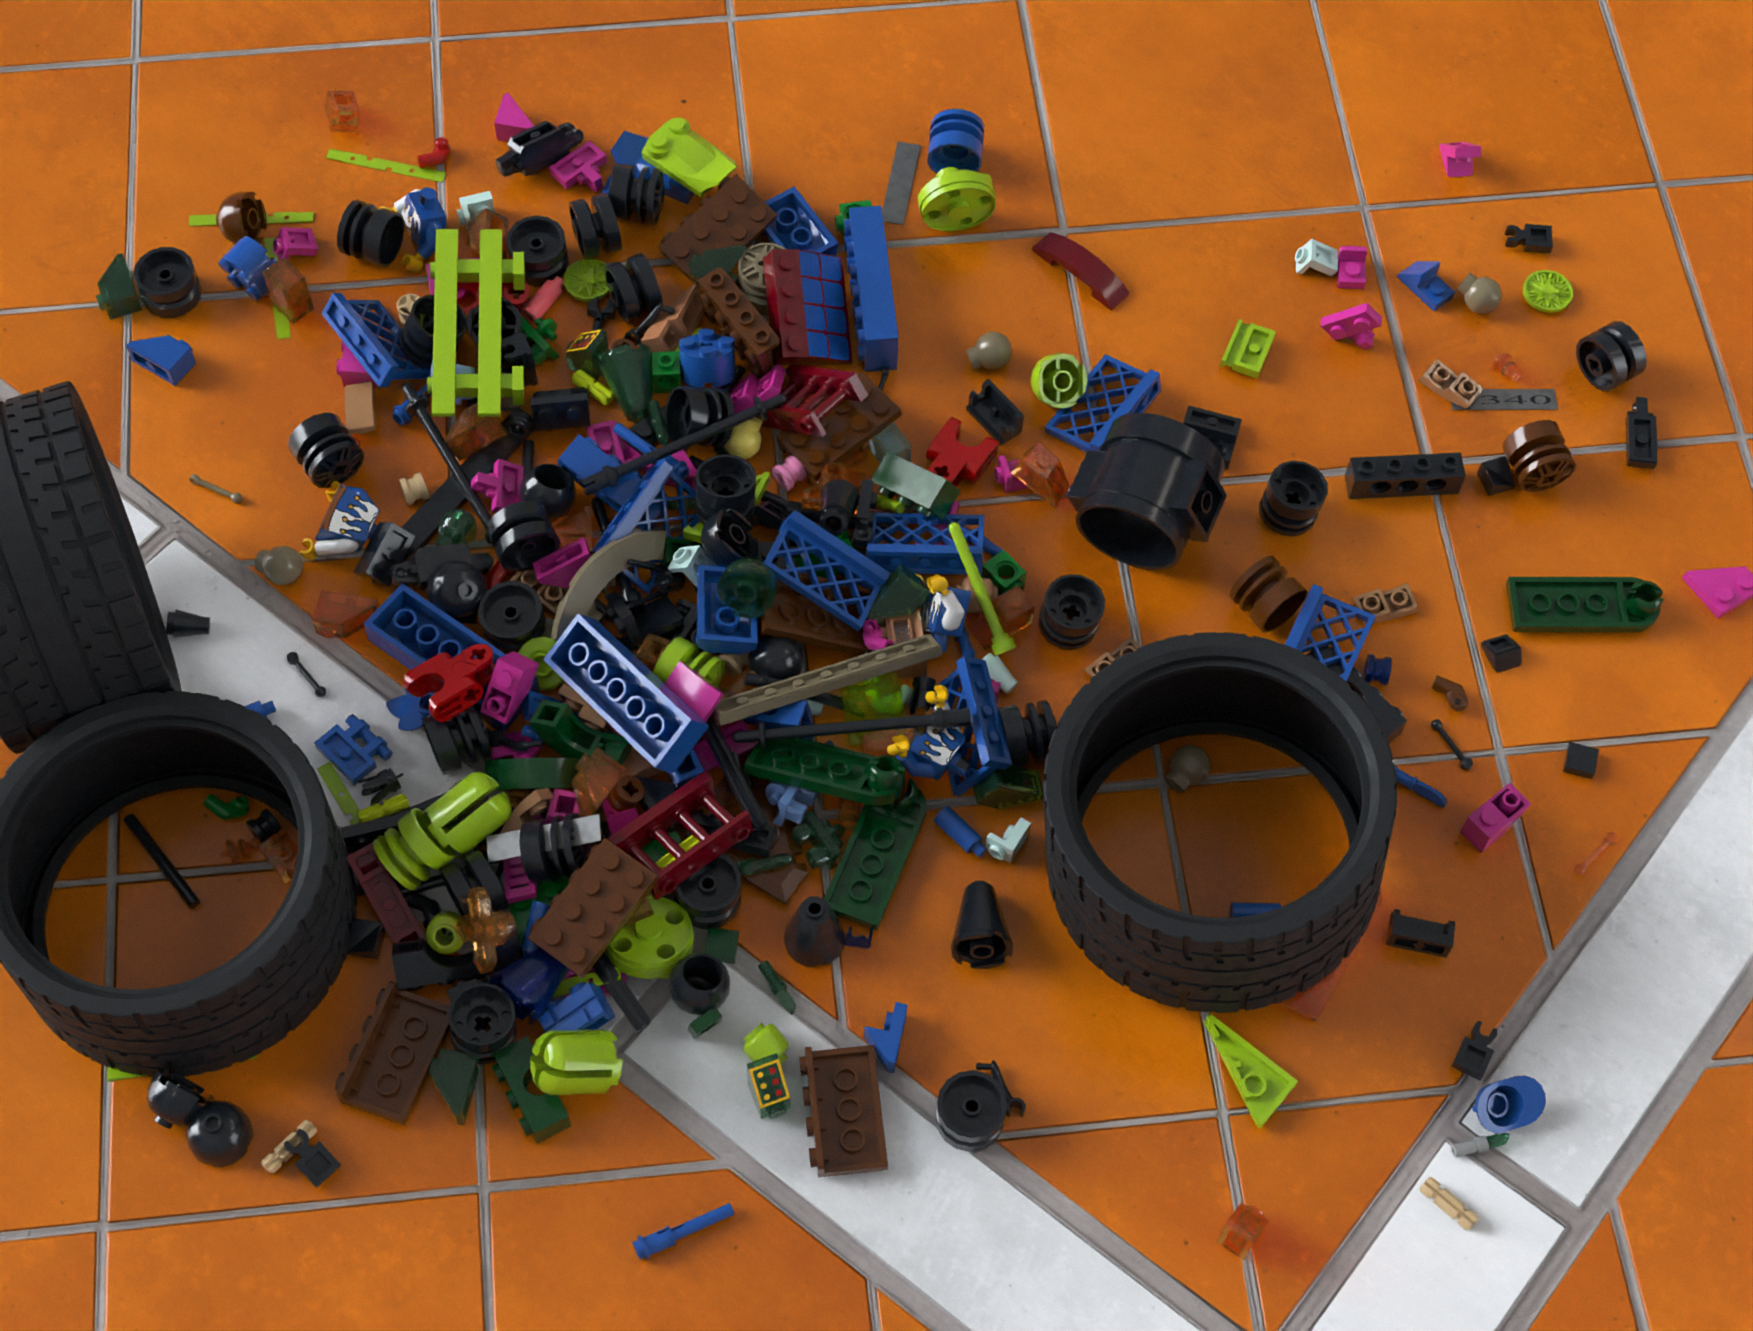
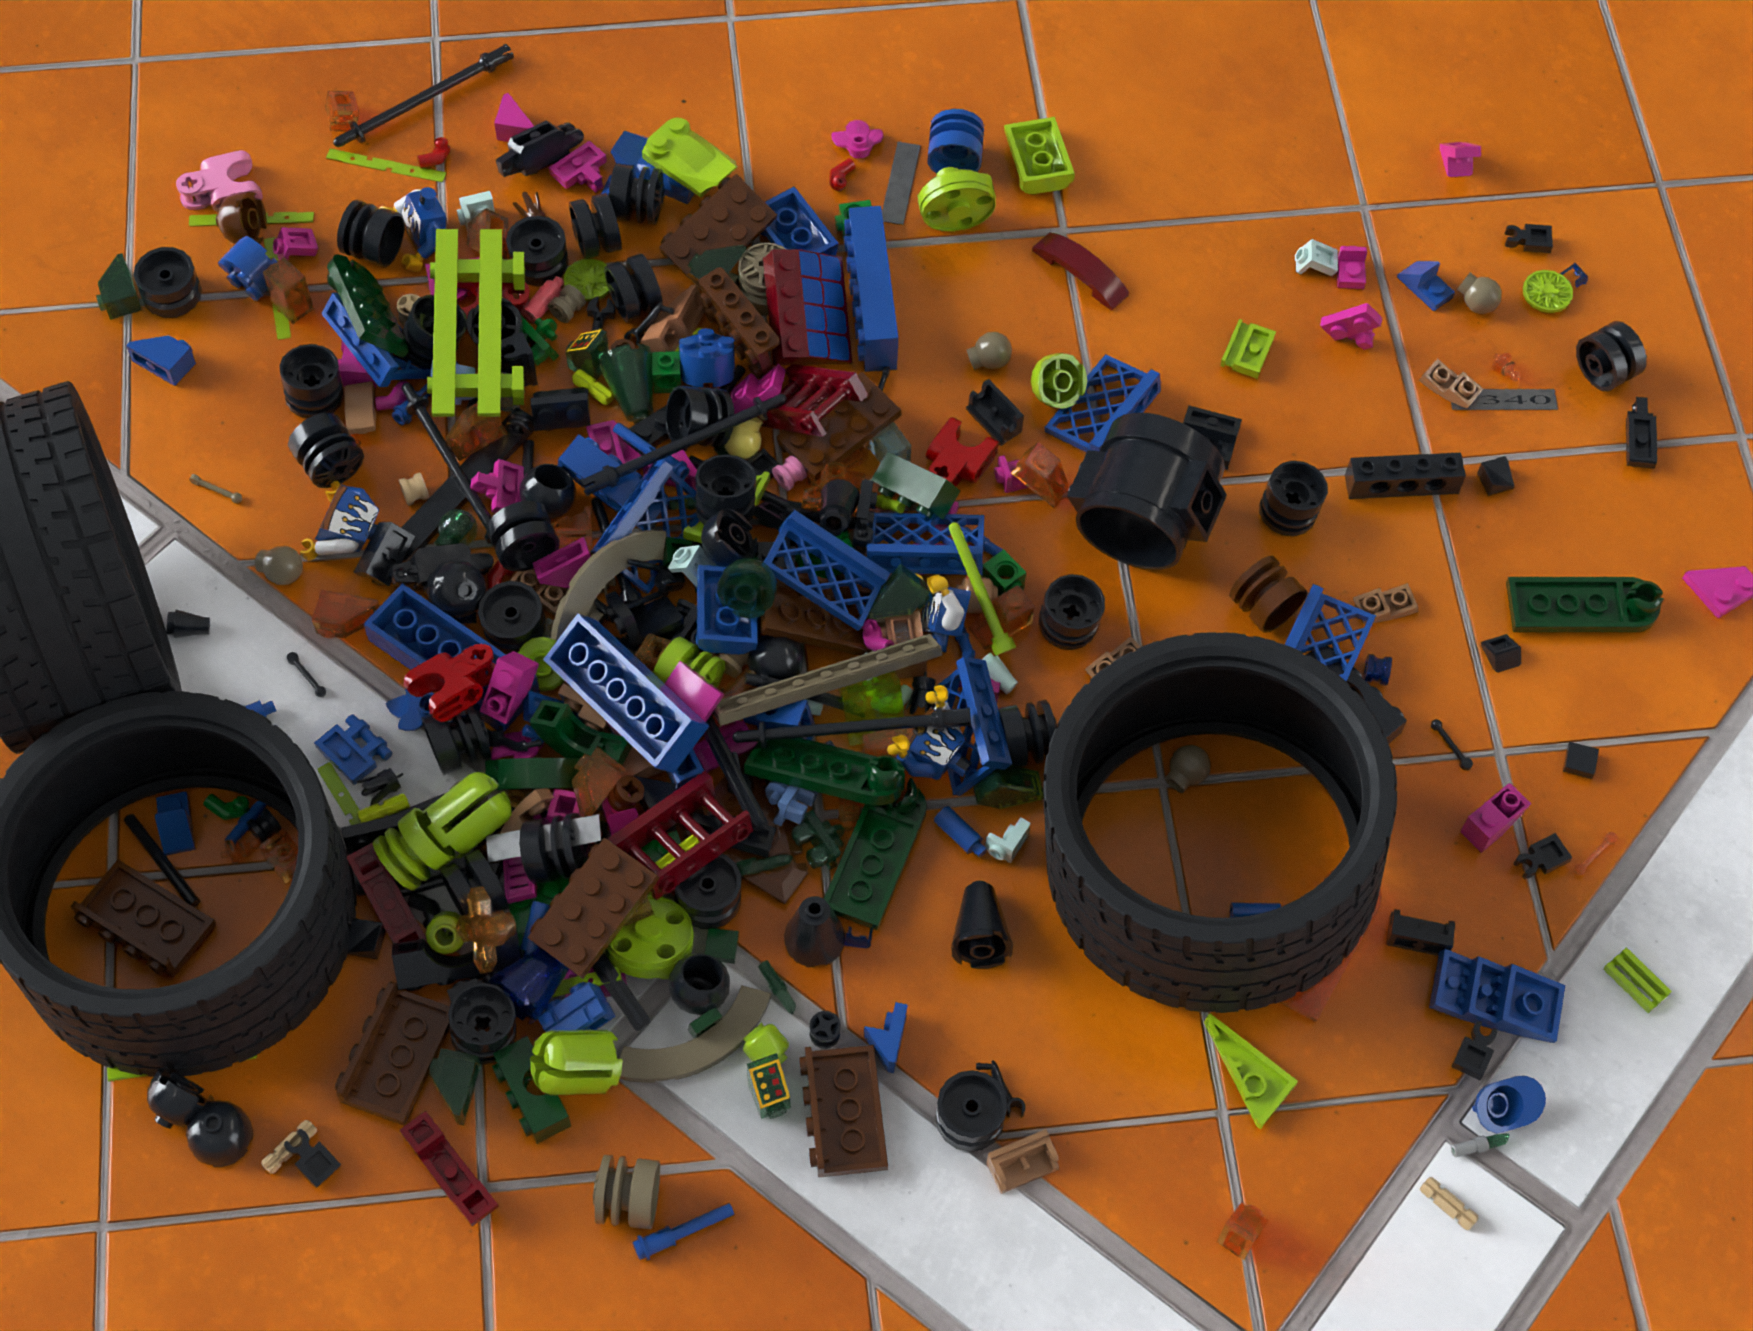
(144, 919): none -> reddish brown bracket
(175, 823): none -> blue slope
(216, 181): none -> bright pink piece
(241, 828): none -> blue piece
(311, 380): none -> black wheel
(366, 305): none -> dark green plate
(395, 398): none -> dark pink arm
(448, 1169): none -> dark red slope
(487, 62): none -> black bar
(534, 209): none -> reddish brown piece
(566, 304): none -> dark tan wheel
(627, 1191): none -> dark tan wheel
(658, 422): clear green piece -> none
(702, 1051): none -> dark tan tile
(763, 462): none -> black tile
(827, 1023): none -> black wheel
(838, 174): none -> red arm
(857, 138): none -> dark pink plate
(1023, 1161): none -> medium nougat hinge
(1039, 155): none -> lime slope
(1420, 788): blue piece -> none
(1453, 691): reddish brown arm -> none
(1497, 996): none -> blue slope
(1539, 456): reddish brown wheel -> none
(1545, 854): none -> black plate
(1578, 272): none -> clear blue piece
(1640, 976): none -> lime tile

